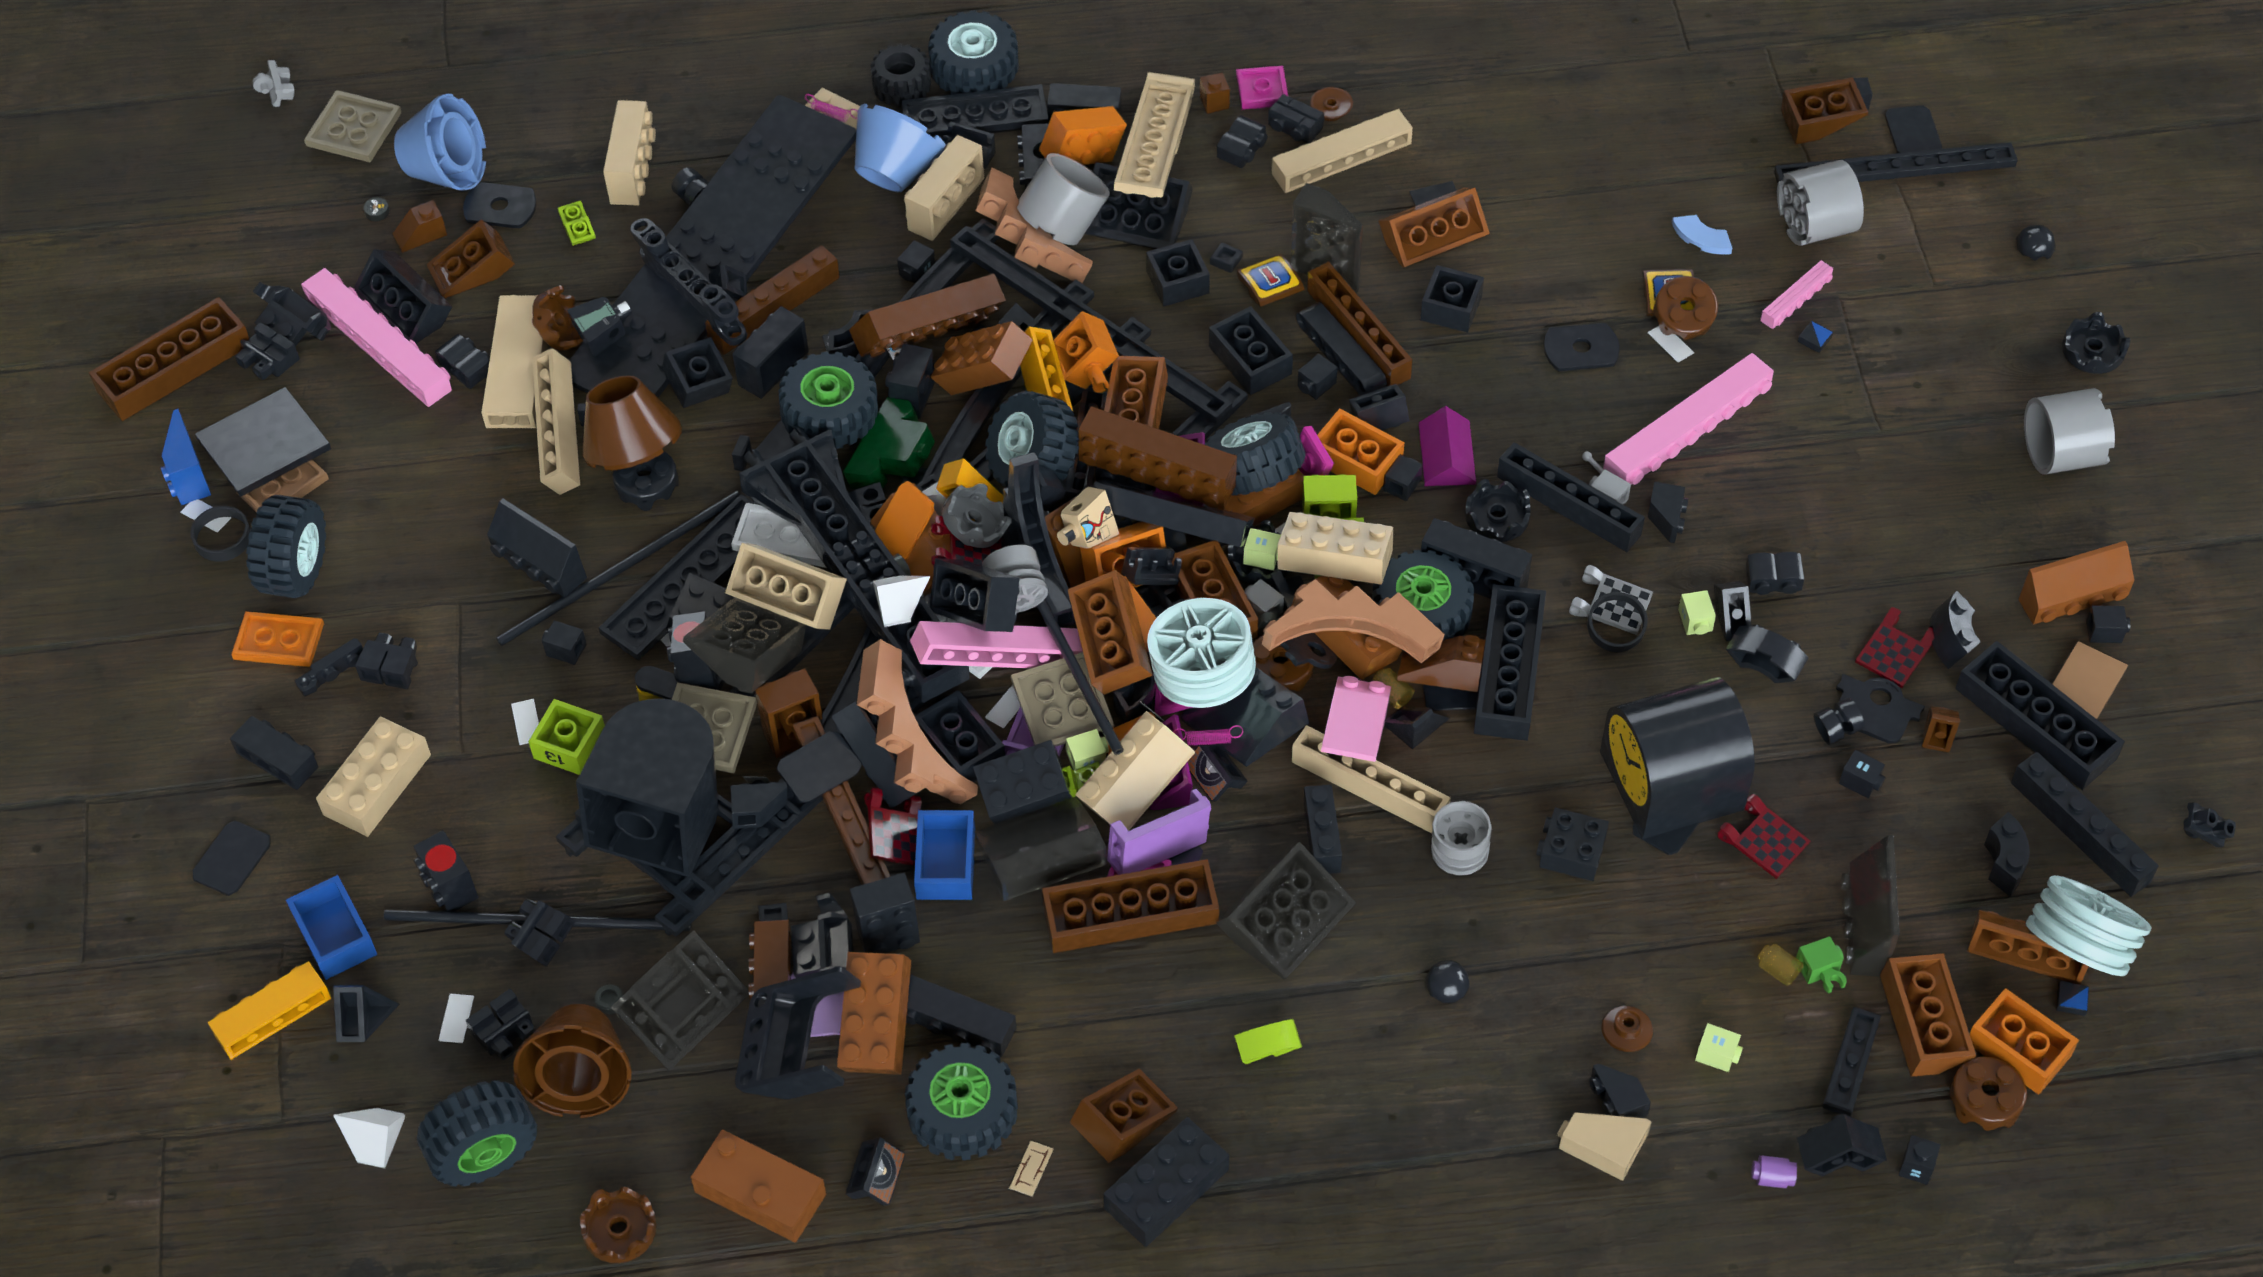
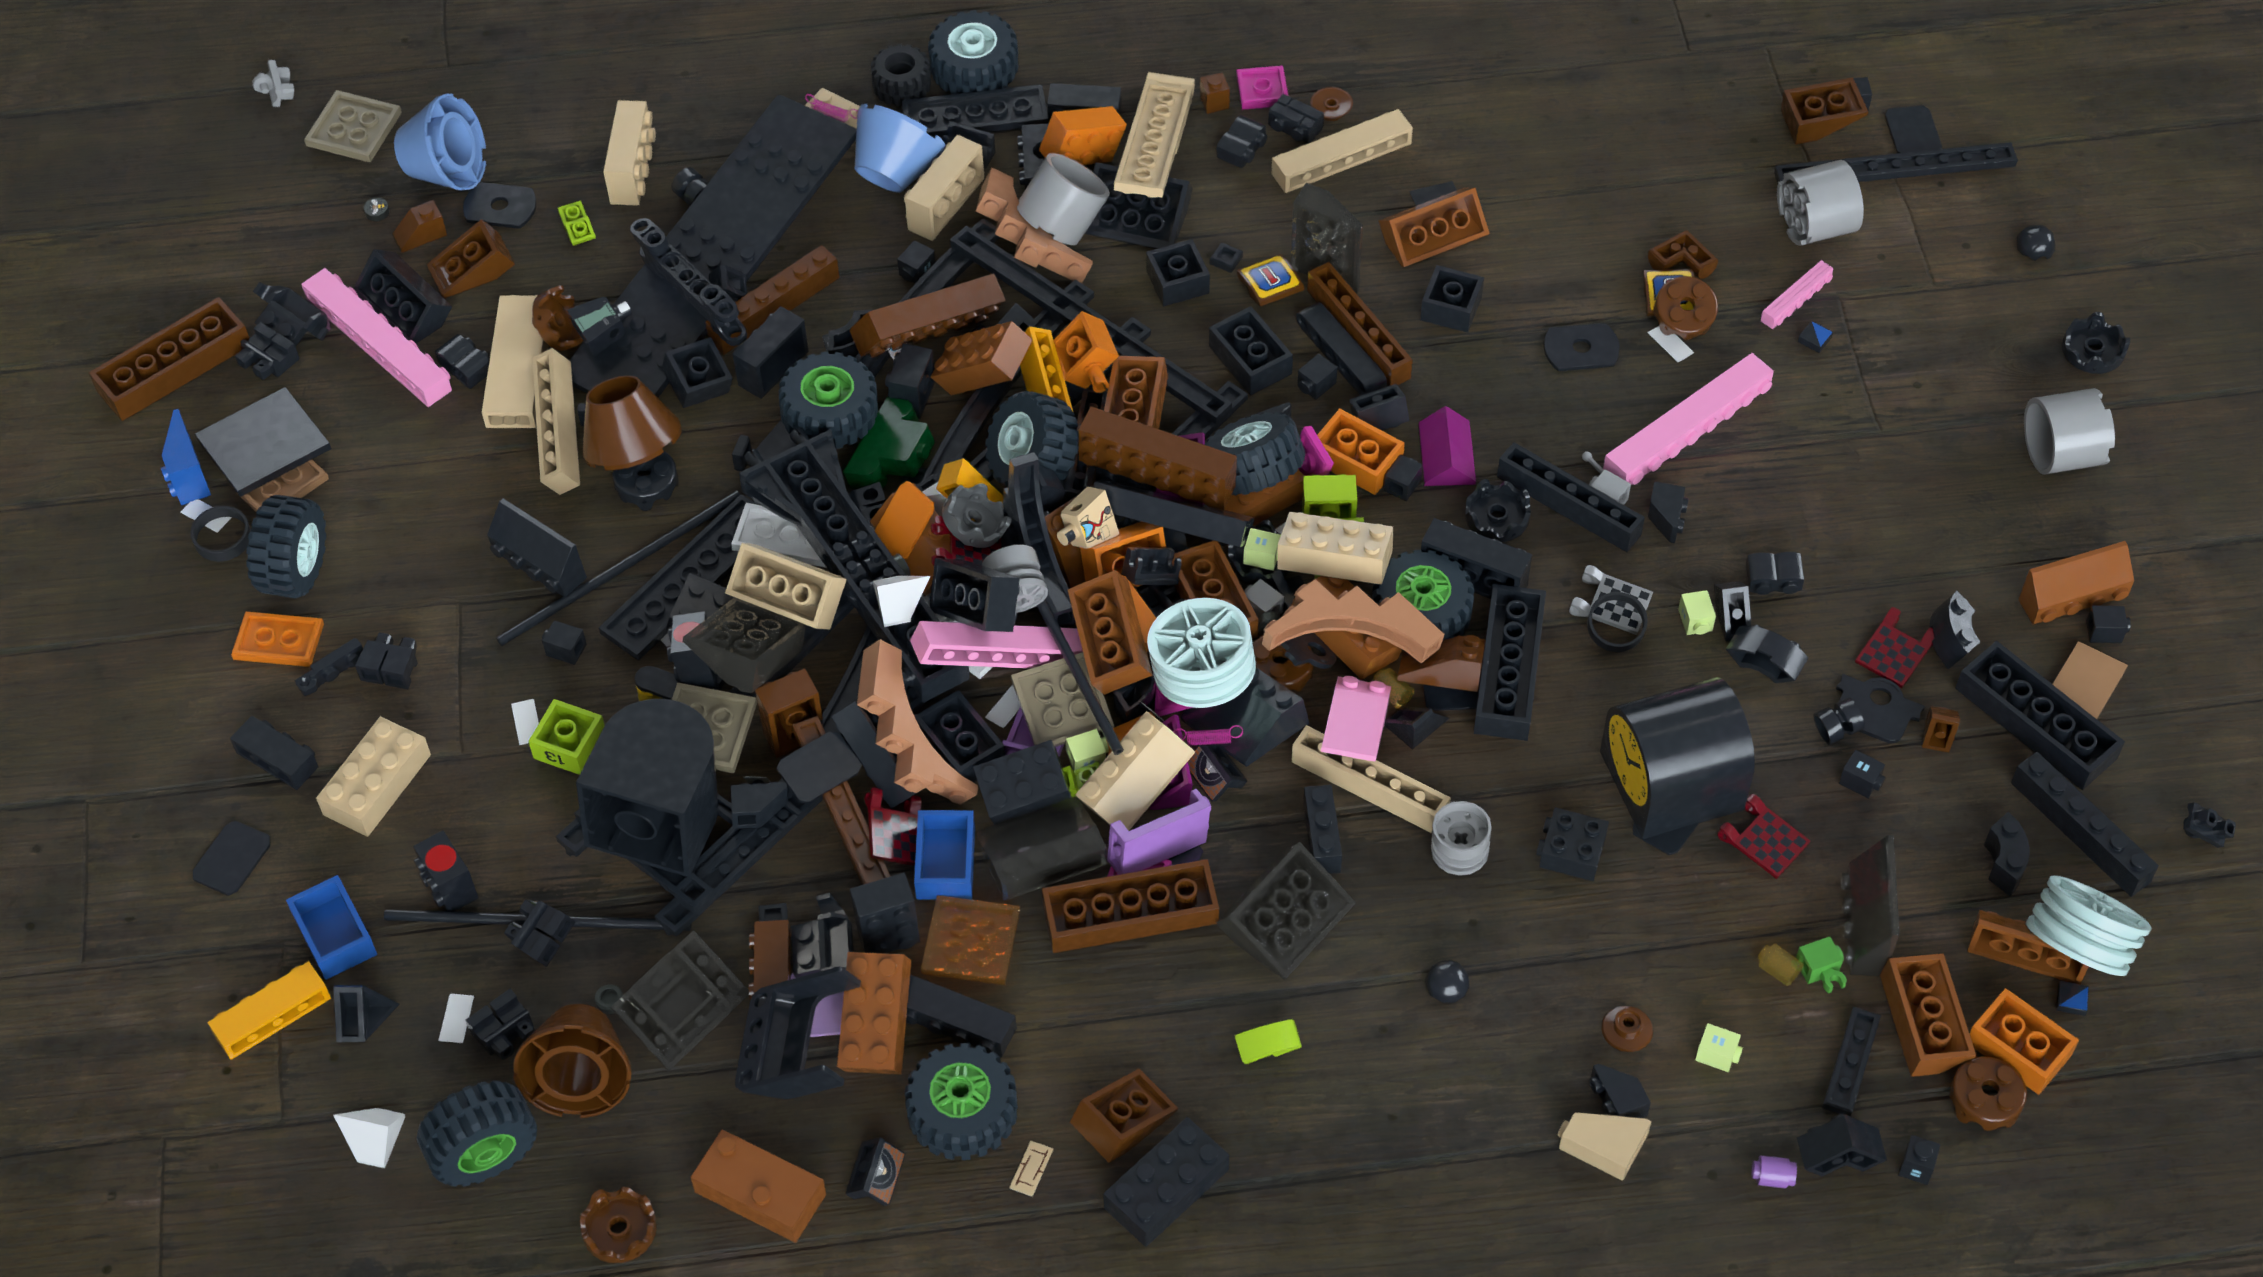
(970, 940): none -> clear orange plate
(1683, 249): none -> reddish brown brick
(1695, 232): light blue tile -> none

